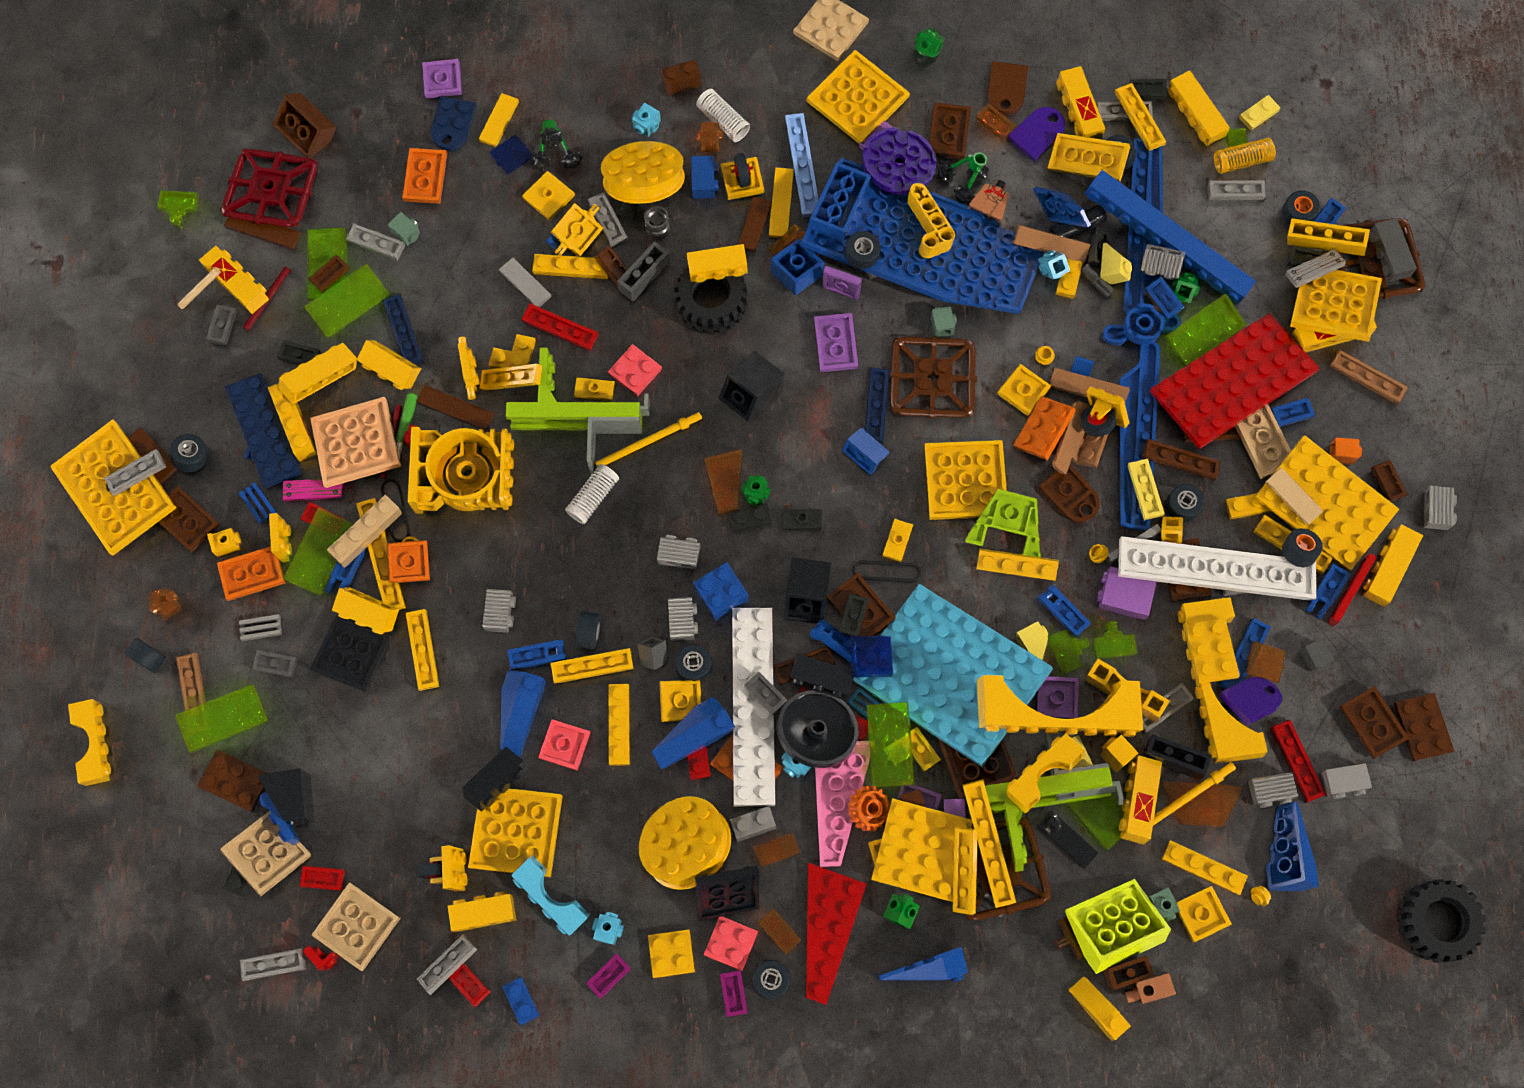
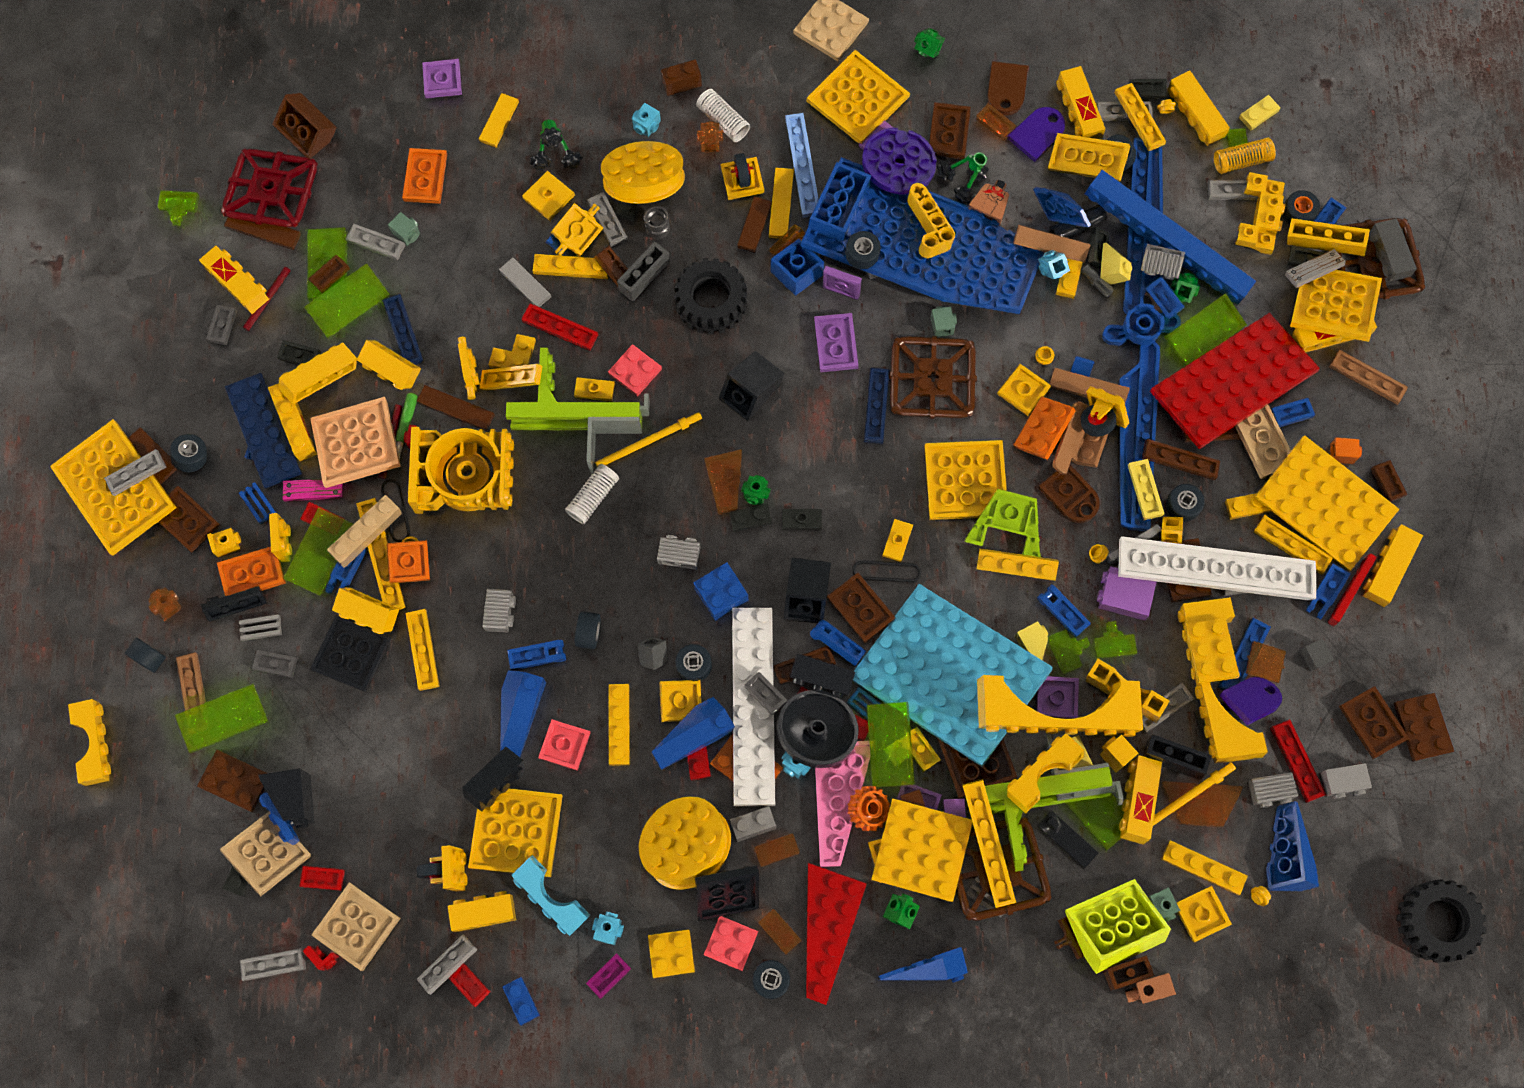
(199, 287): tan bar -> none
(221, 607): none -> black hinge
(452, 121): dark blue plate -> none
(511, 154): clear blue piece -> none
(592, 665): yellow plate -> none
(682, 619): light grey brick -> none
(703, 178): blue brick -> none
(717, 263): yellow brick -> none
(733, 993): magenta plate -> none
(853, 615): pearl dark grey plate -> none
(865, 450): blue panel -> none
(871, 656): clear blue plate -> none
(965, 870): yellow plate -> none
(1099, 1009): yellow slope -> none
(1166, 106): none -> yellow plate
(1267, 214): none -> yellow bracket
(1294, 496): tan tile -> none
(1302, 547): black wheel -> none
(1439, 508): light grey brick -> none

